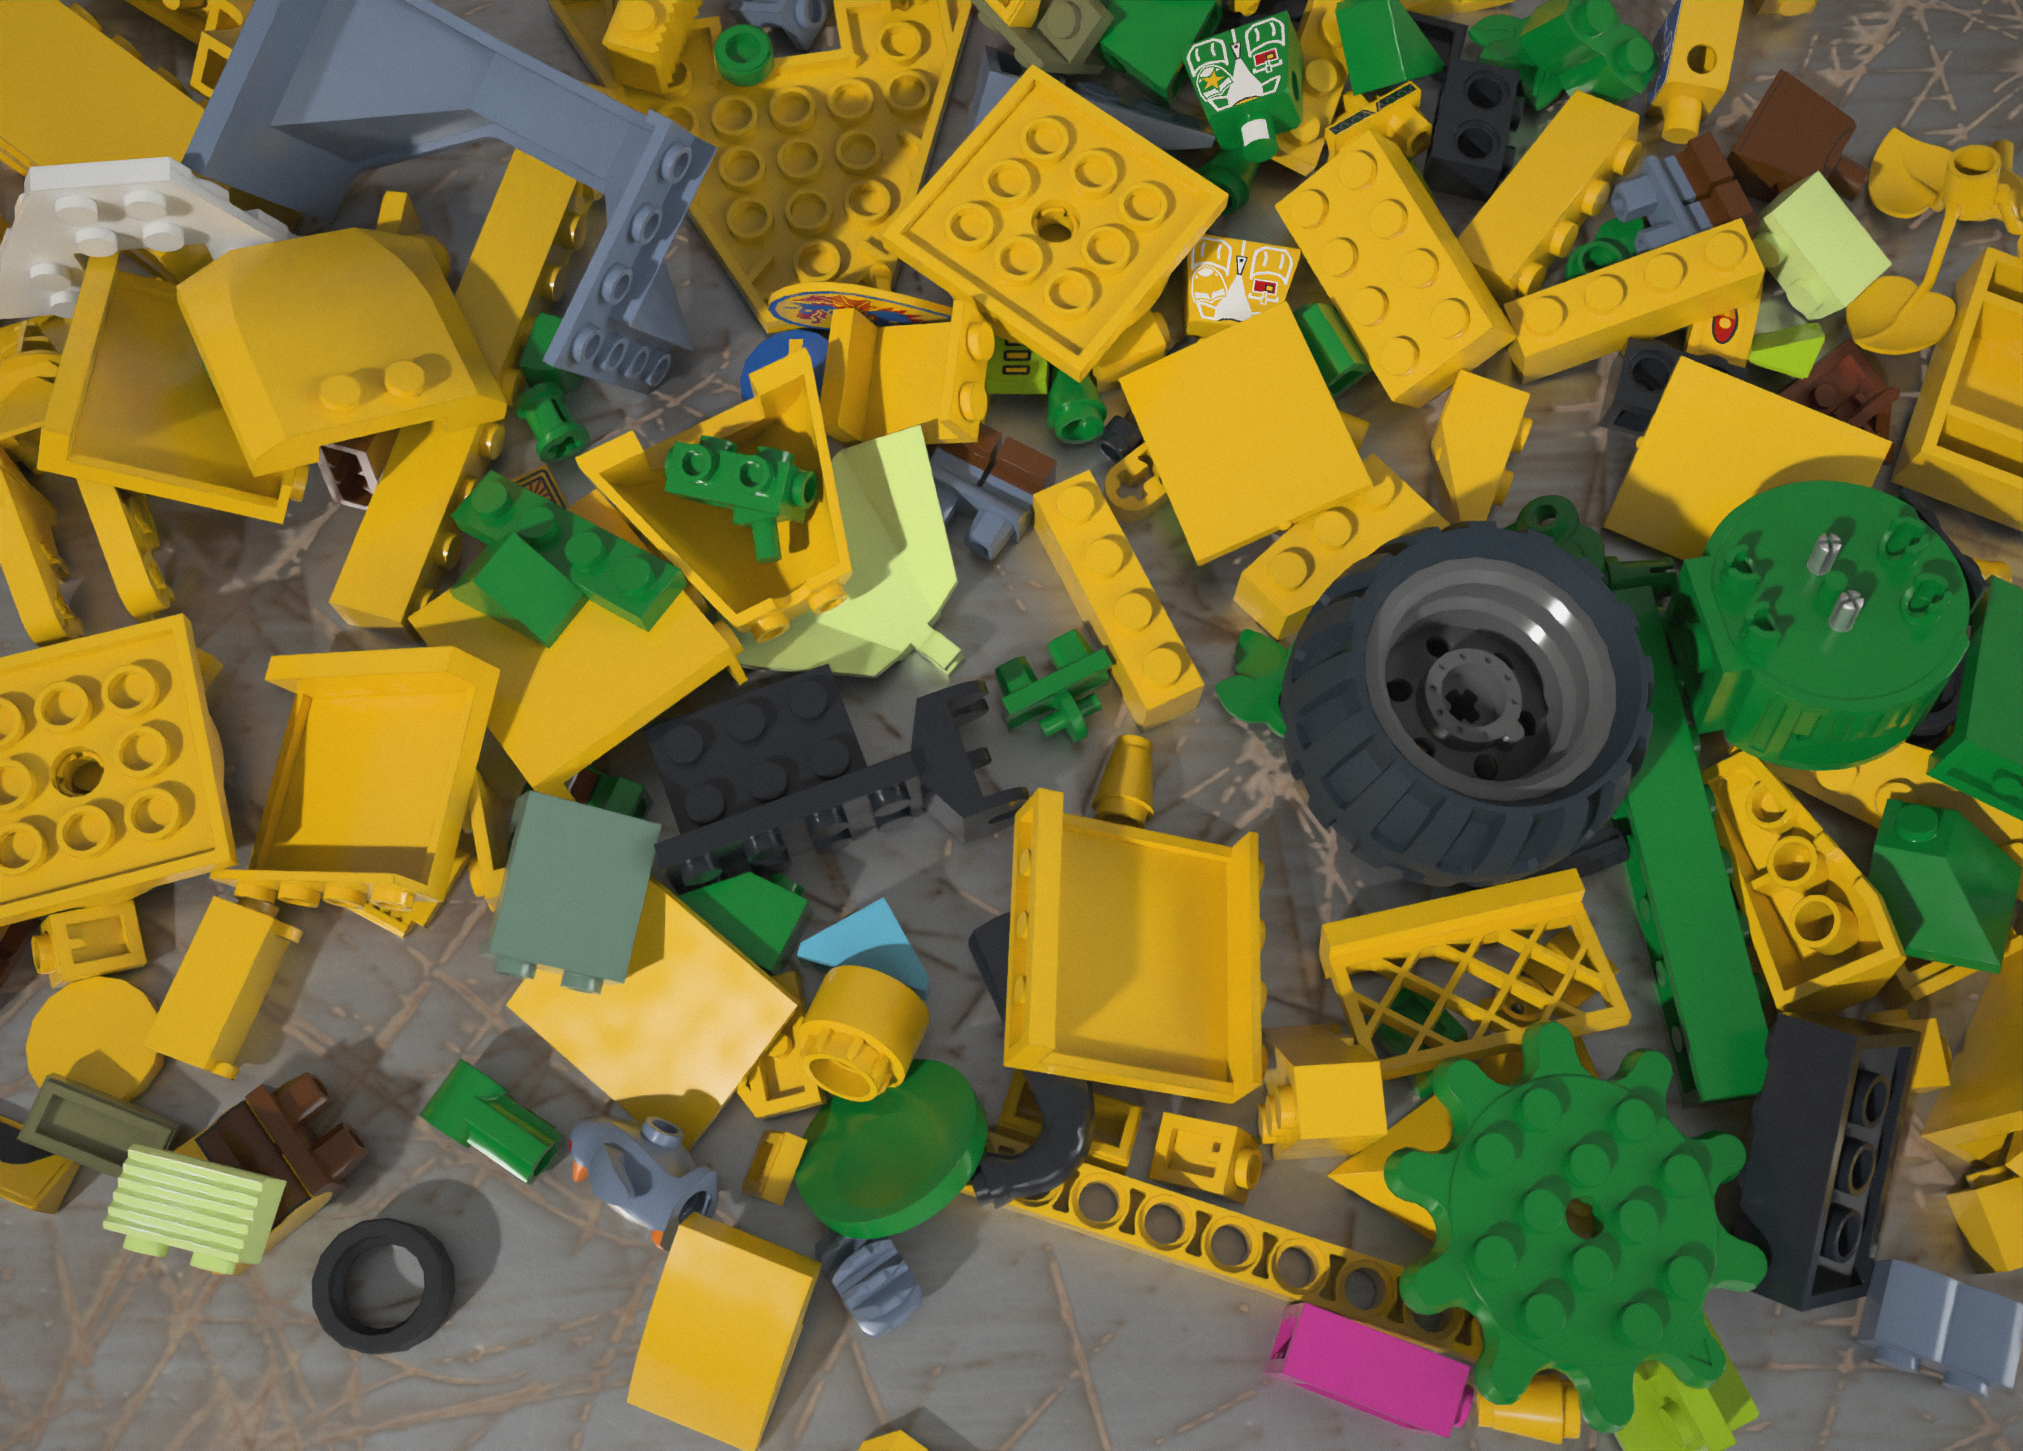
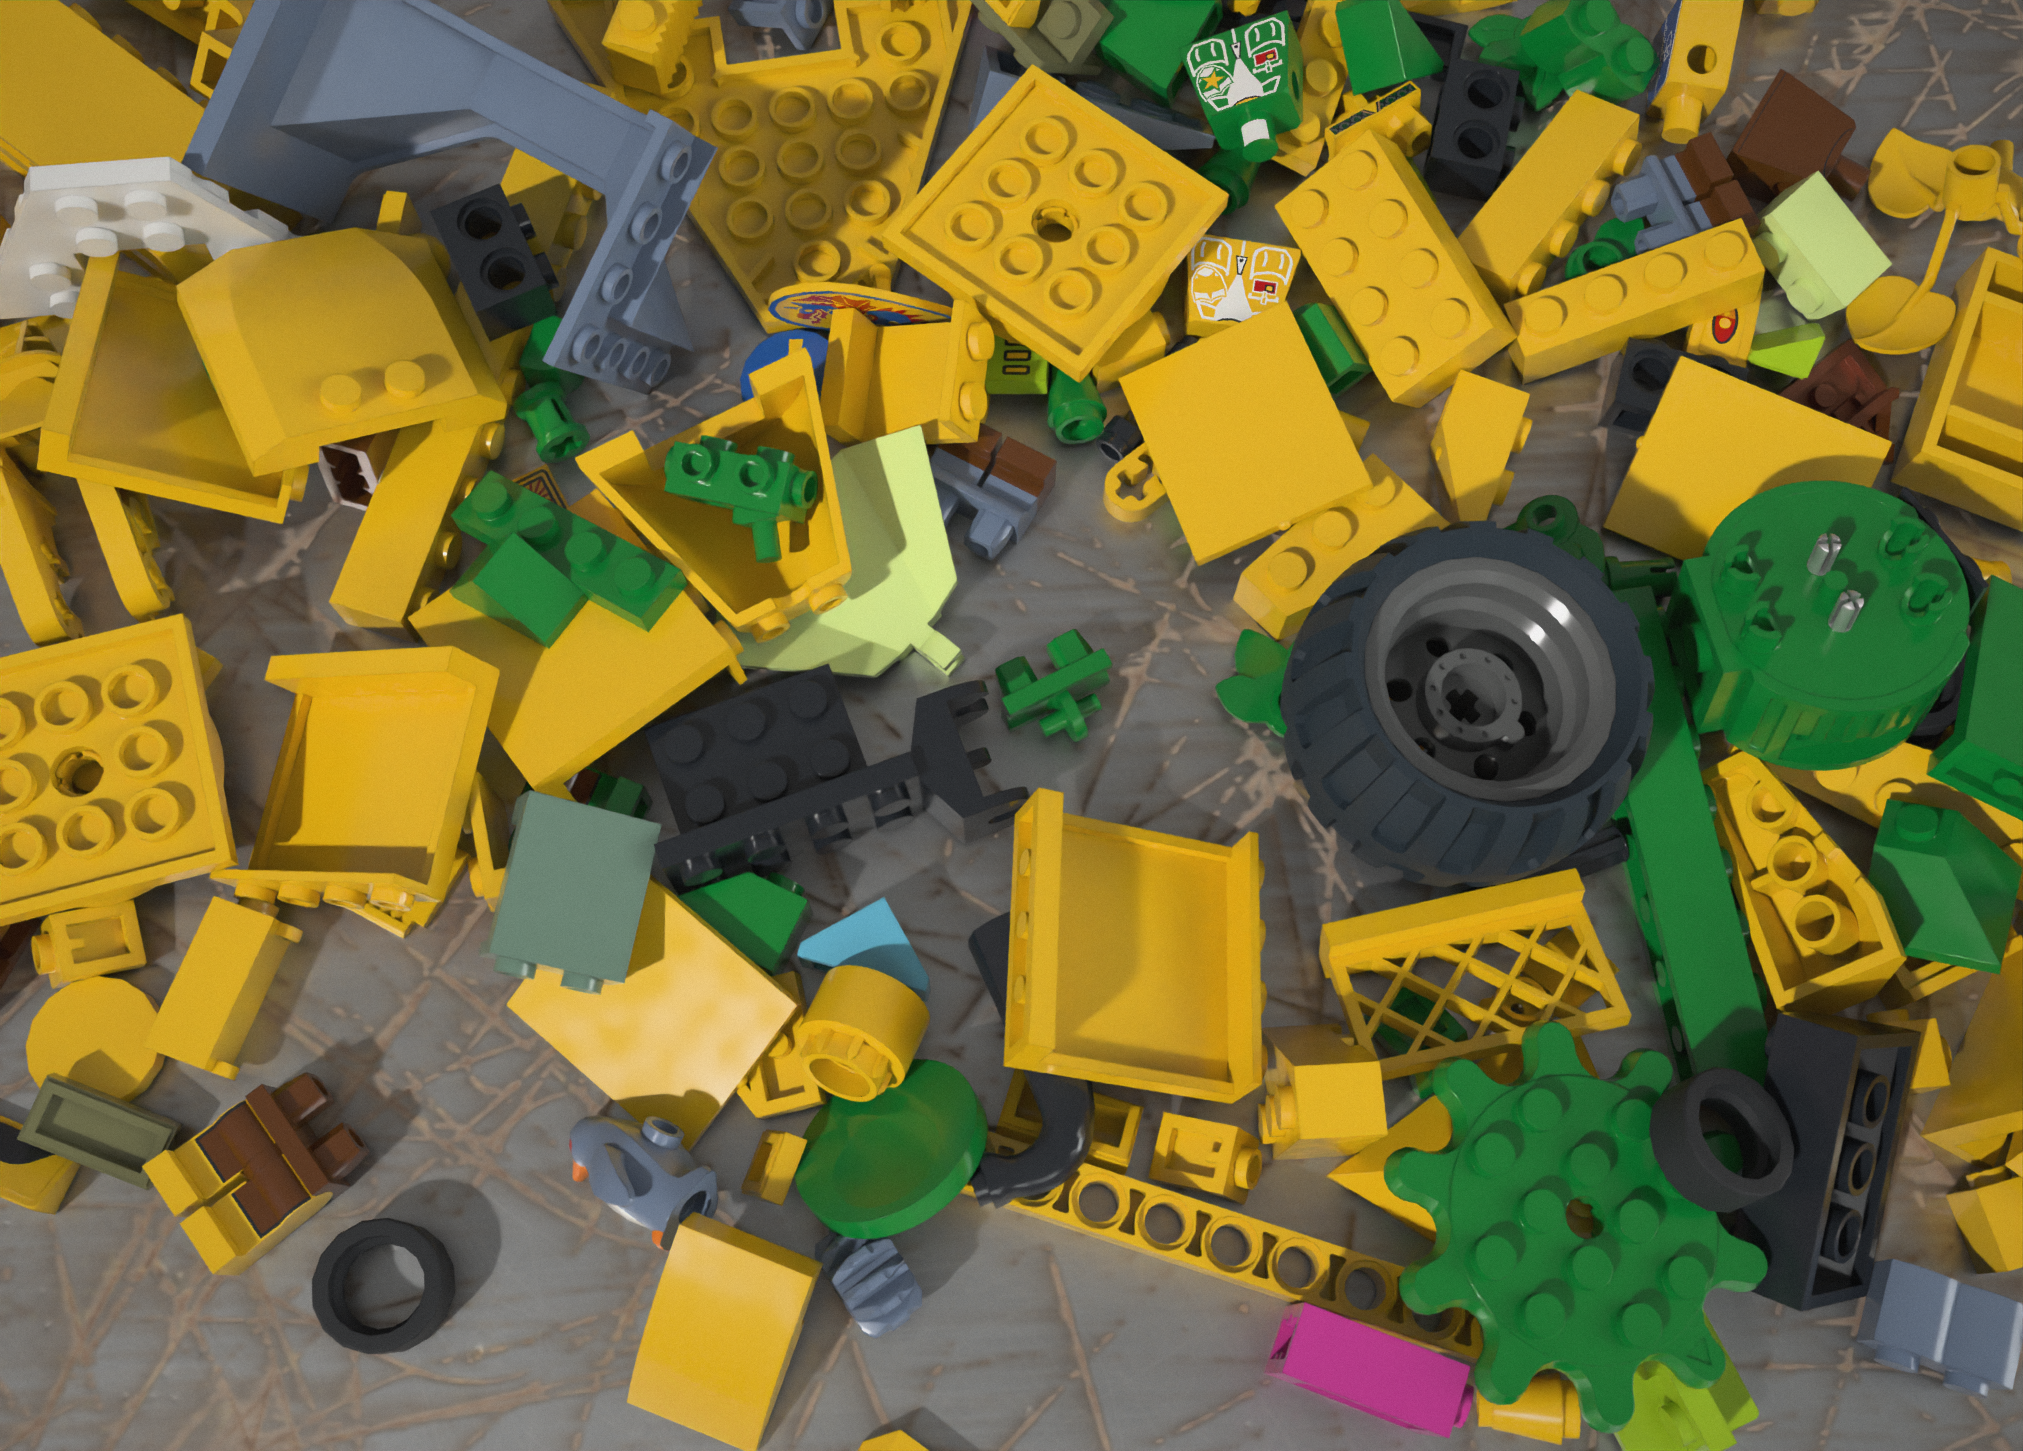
(193, 1206): yellowish green brick -> none
(481, 1114): green piece -> none
(496, 261): none -> black brick
(744, 55): green tile -> none
(1116, 601): yellow brick -> none
(1126, 784): yellow cone -> none
(1755, 1122): none -> black tyre

